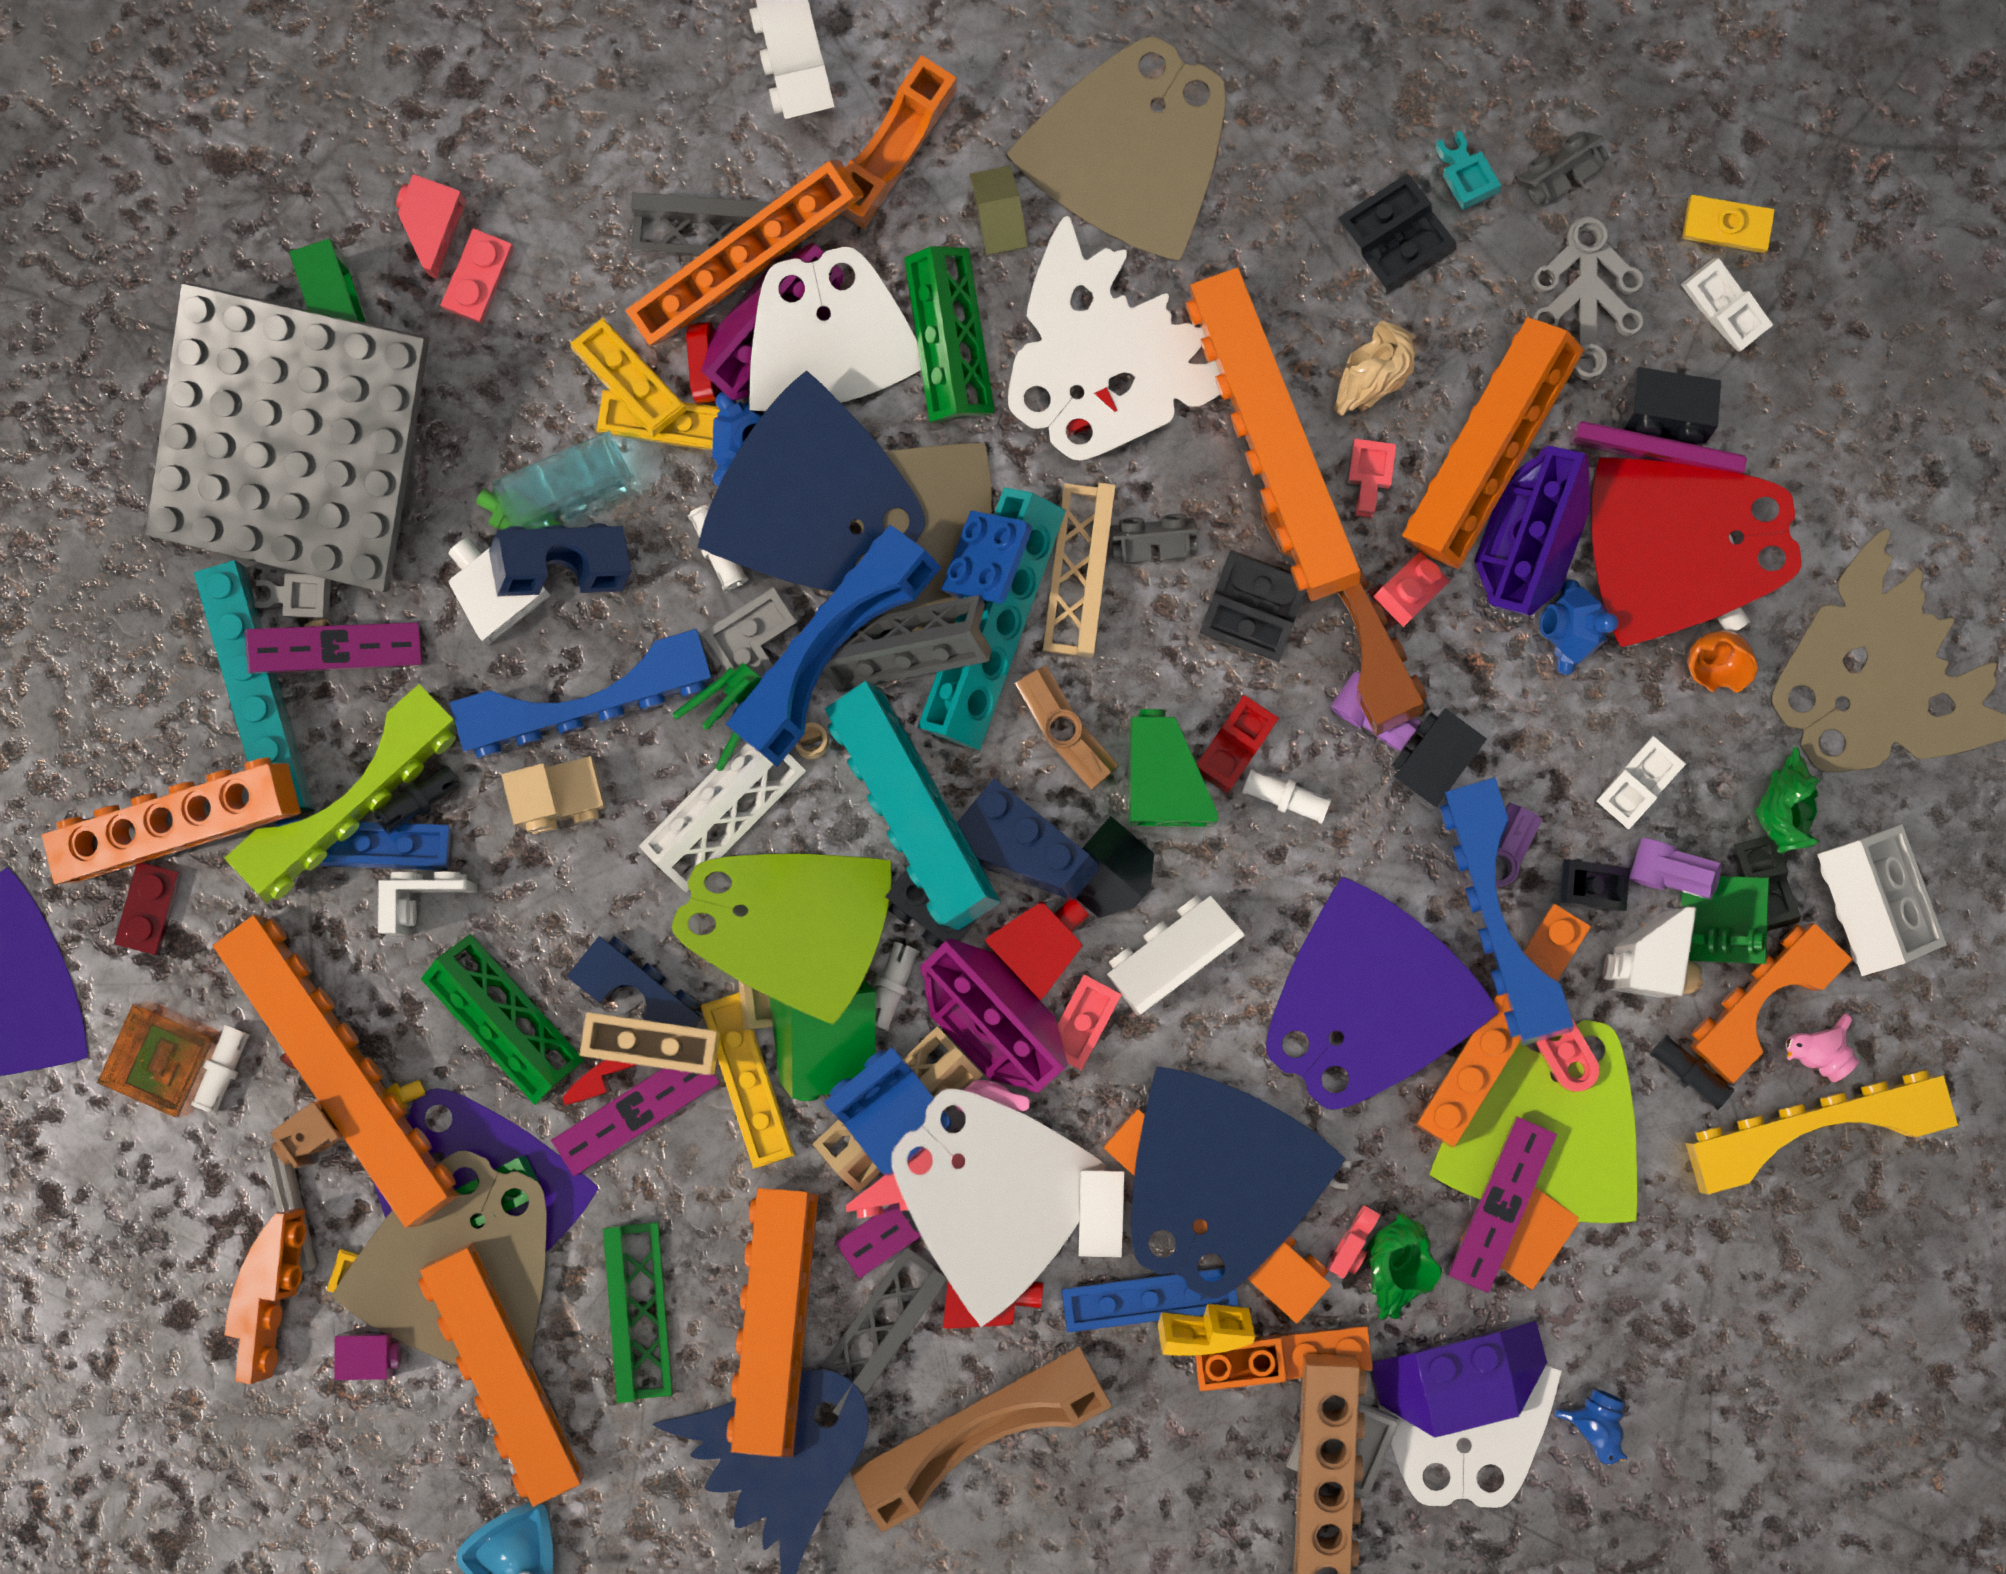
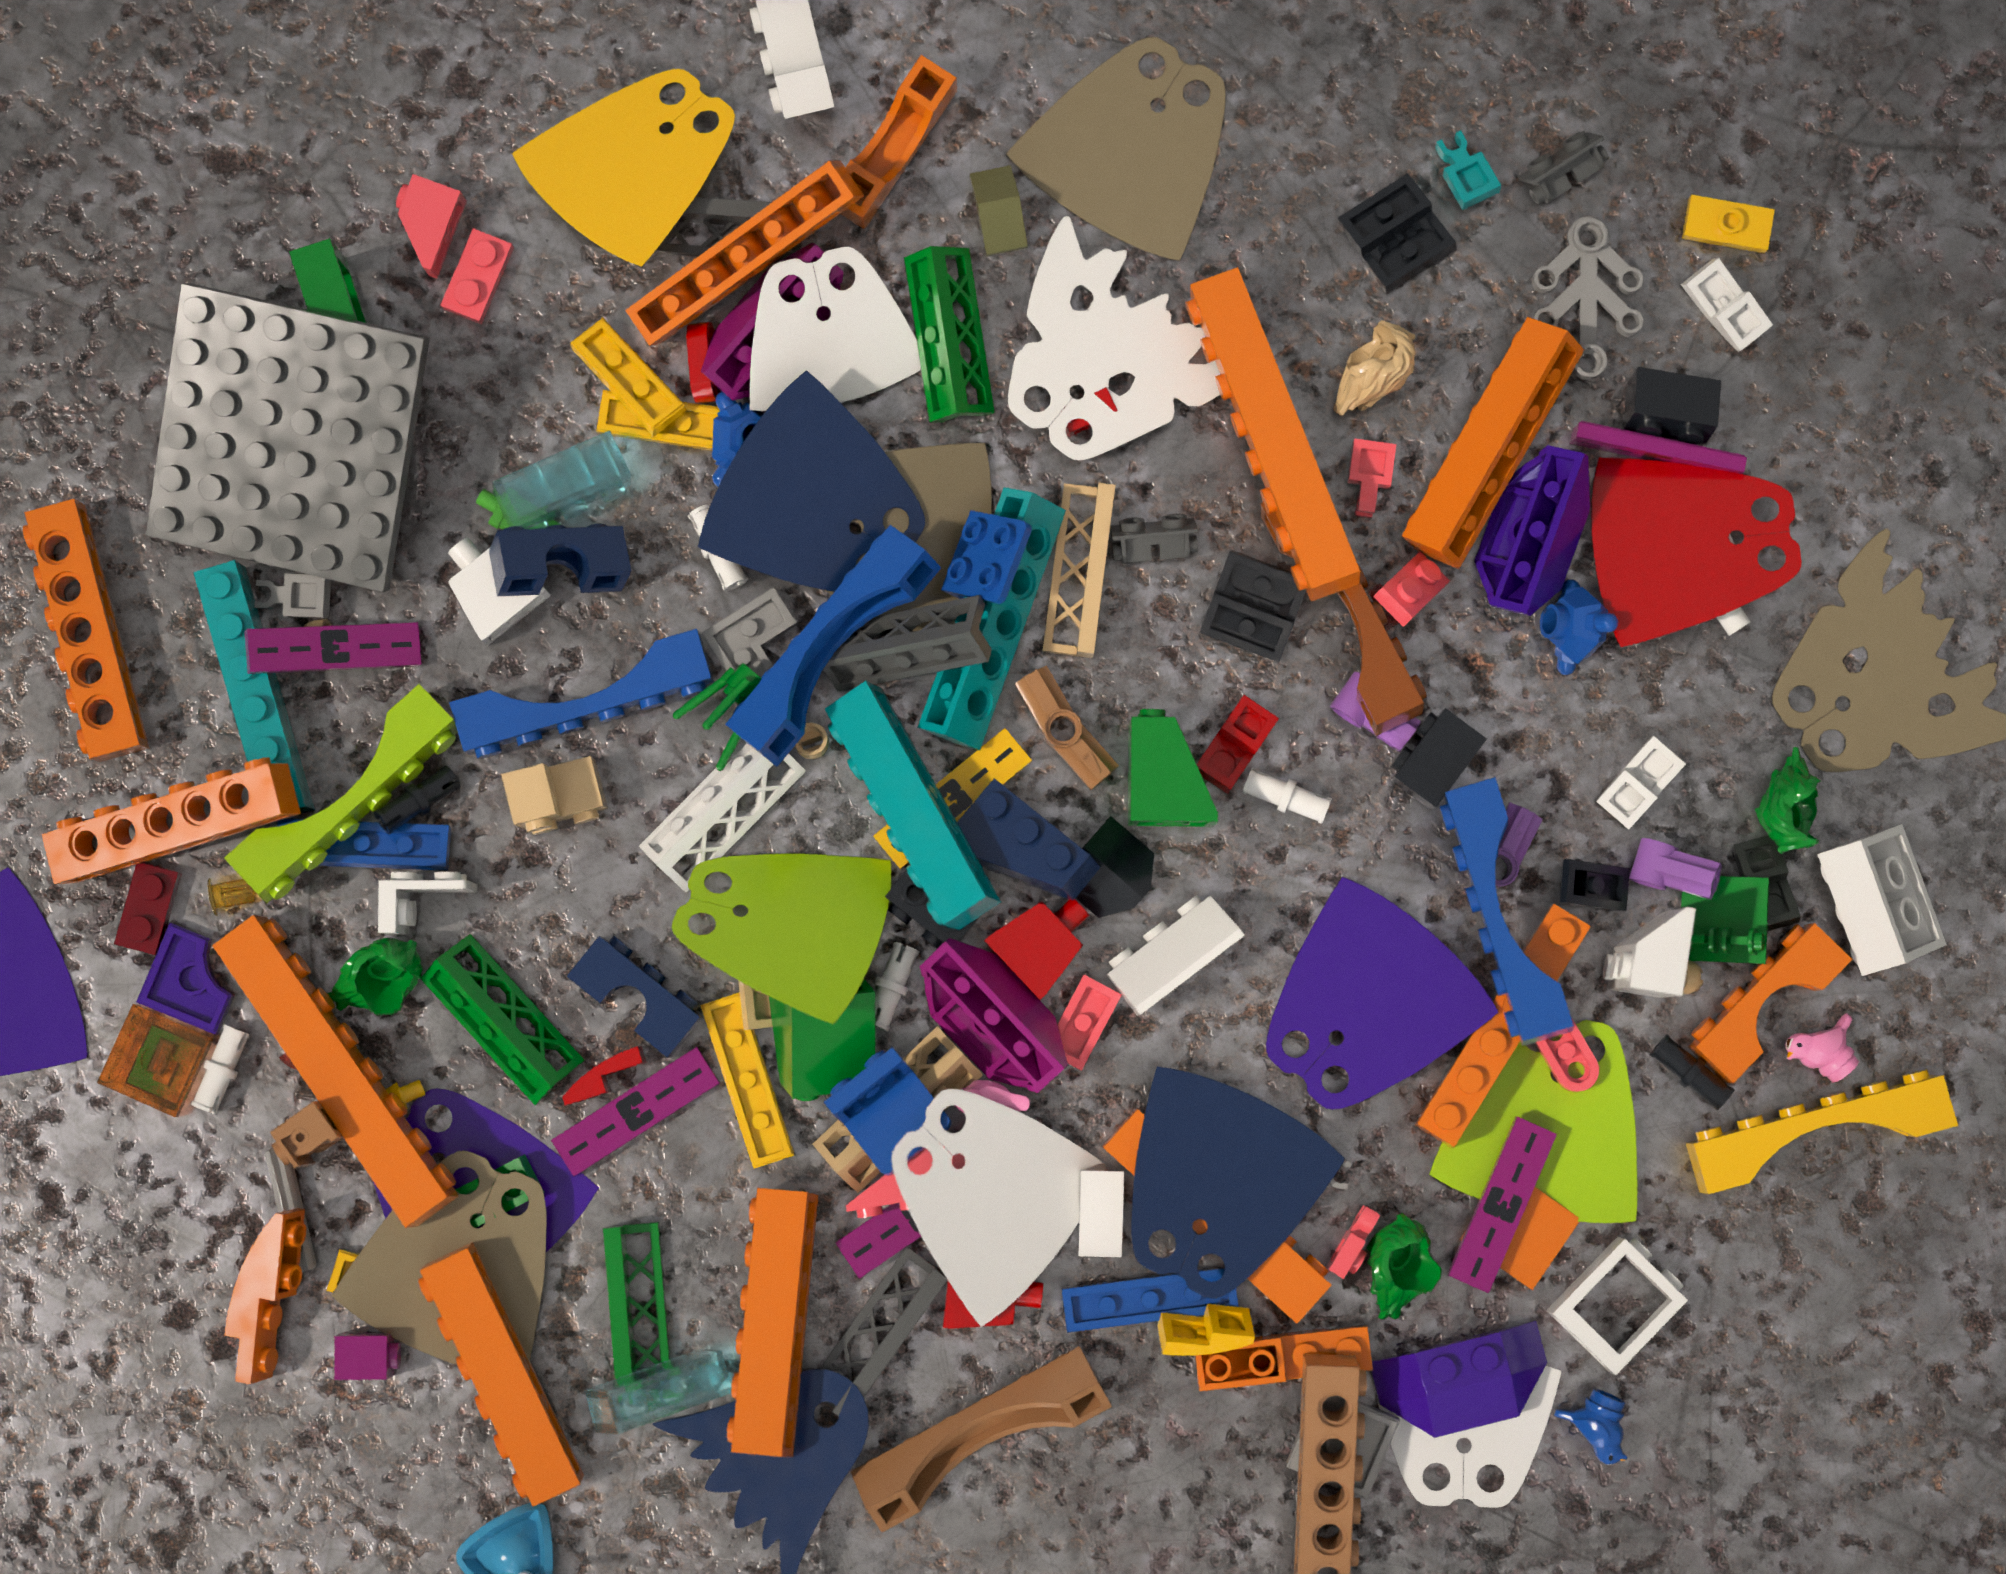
(125, 730): none -> orange brick
(183, 981): none -> dark purple tile
(229, 894): none -> clear yellow piece
(378, 977): none -> green hair
(618, 173): none -> yellow piece
(650, 1043): tan brick -> none
(658, 1391): none -> clear light blue brick
(996, 759): none -> yellow tile
(1664, 1281): none -> white window
(1722, 661): orange hair -> none

